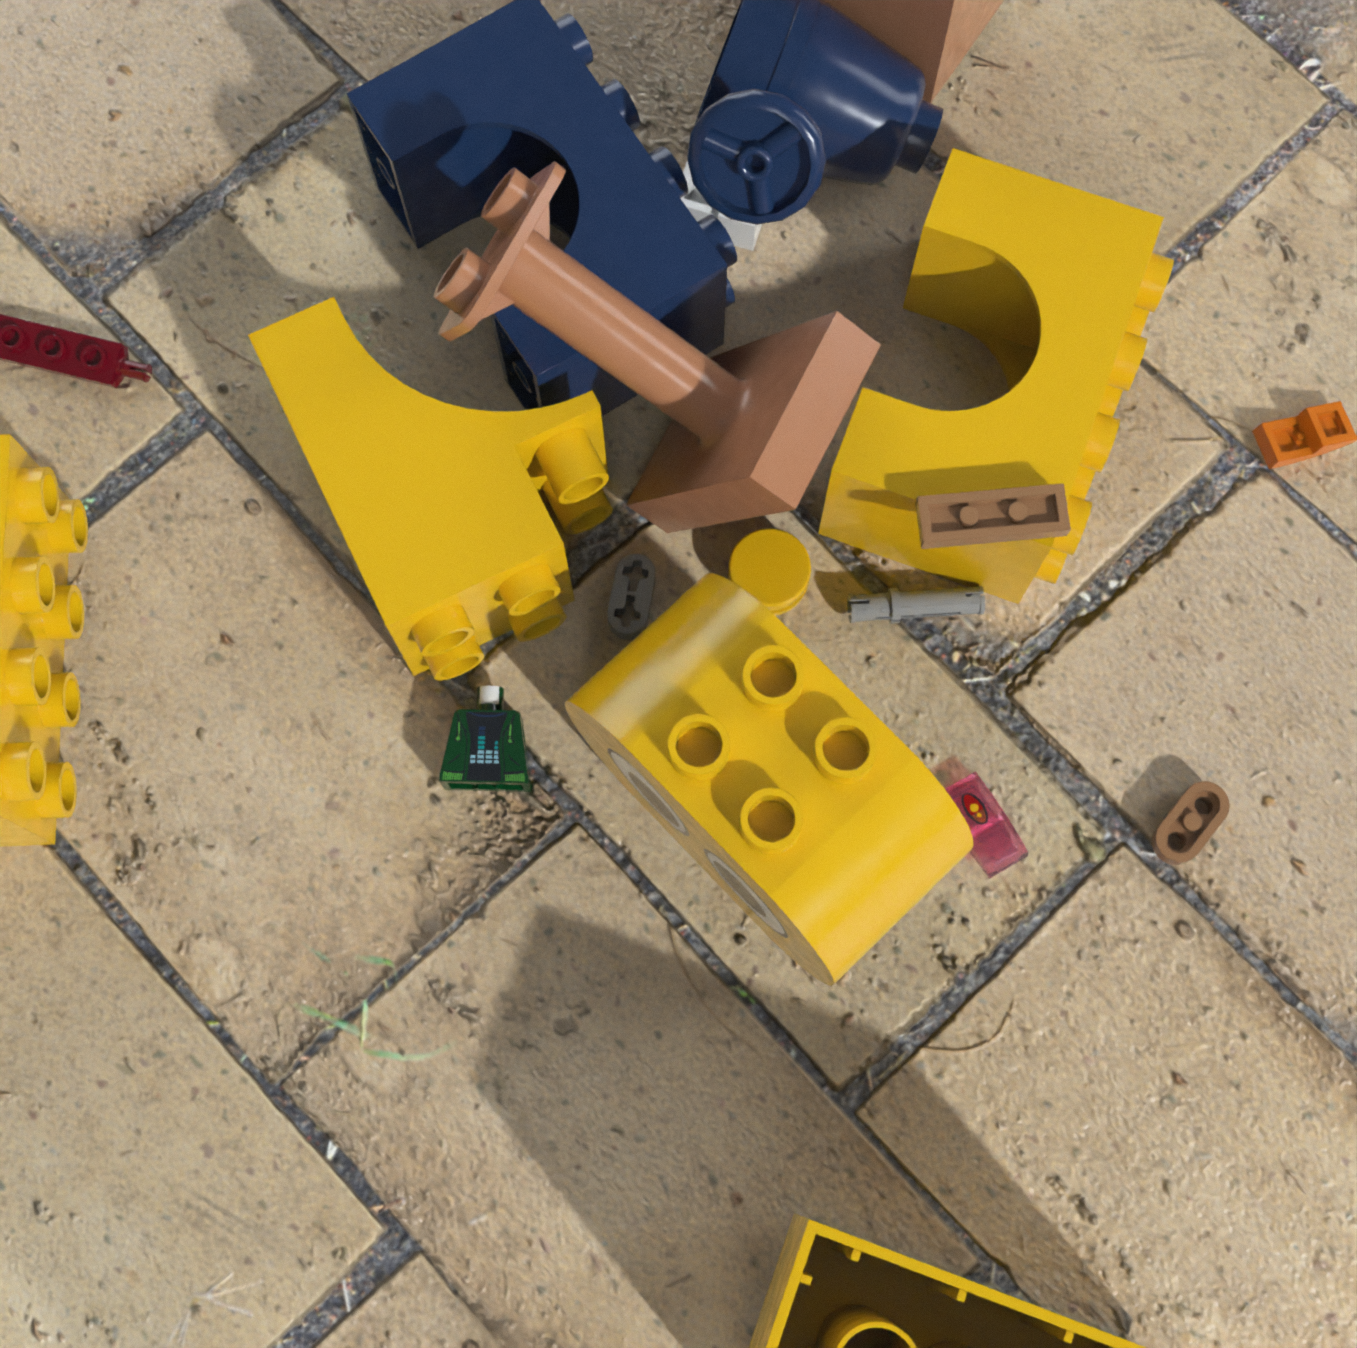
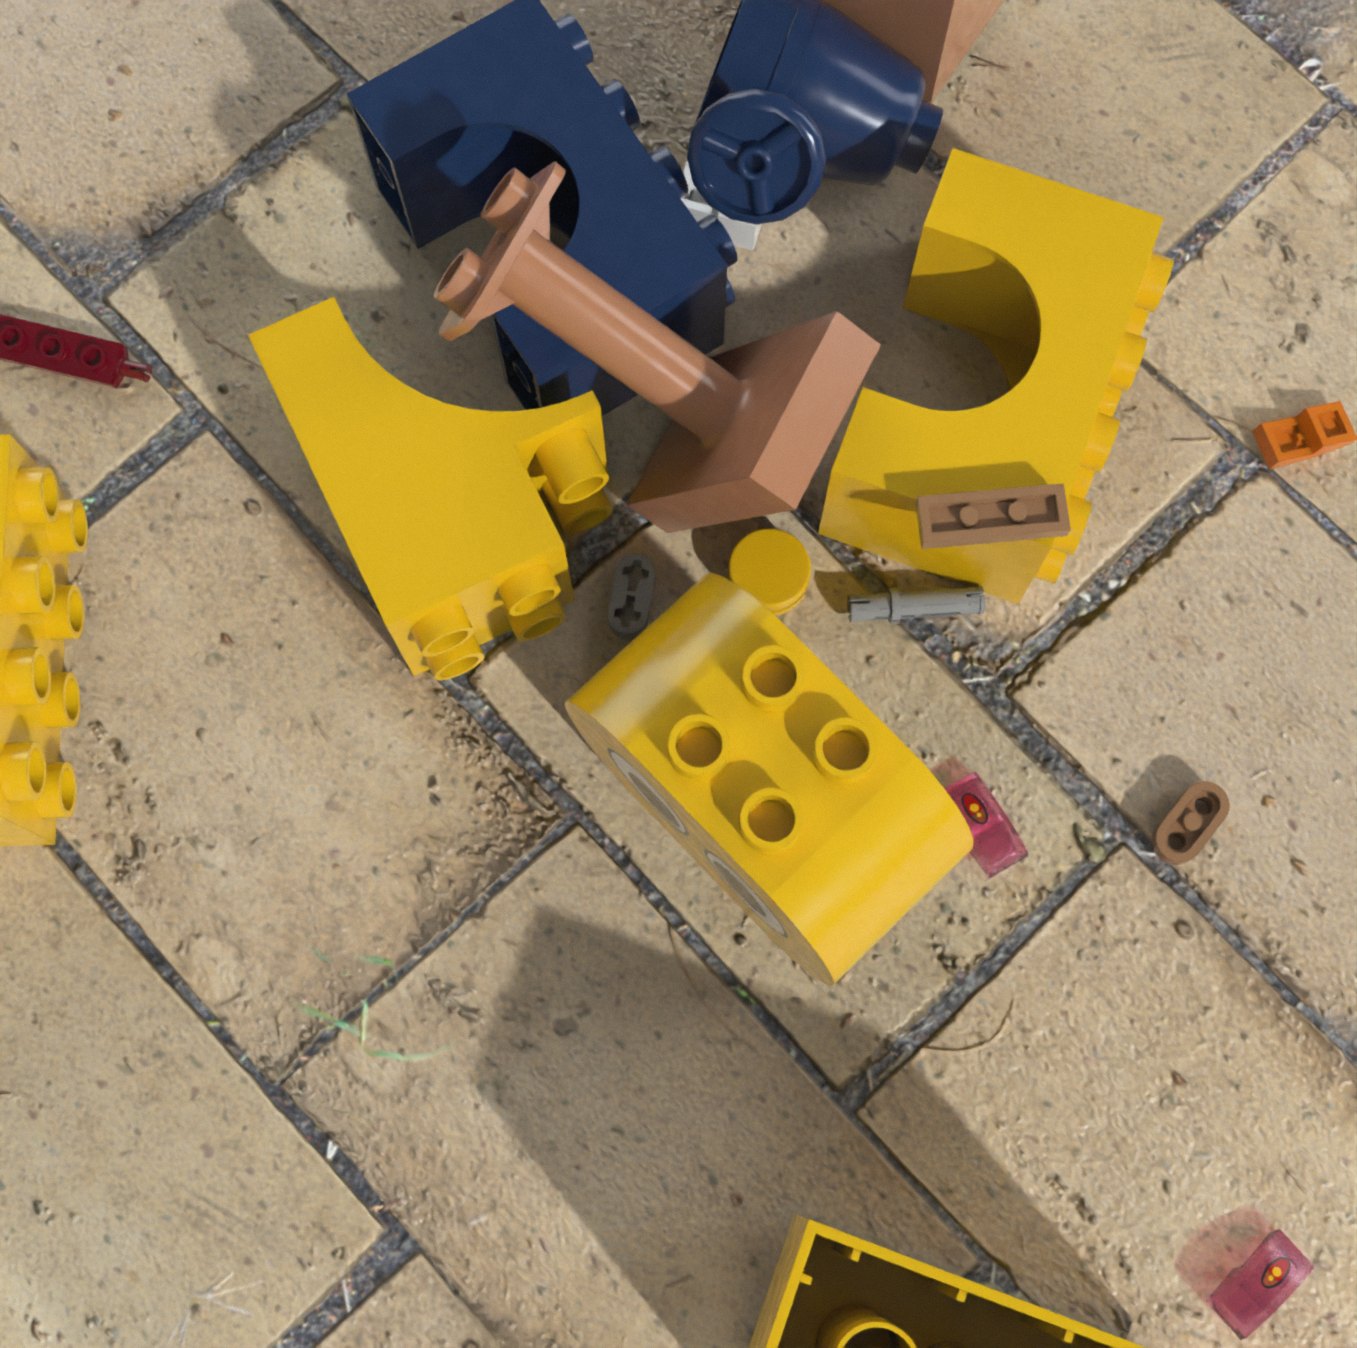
(486, 747): torso -> none
(1260, 1284): none -> clear pink slope

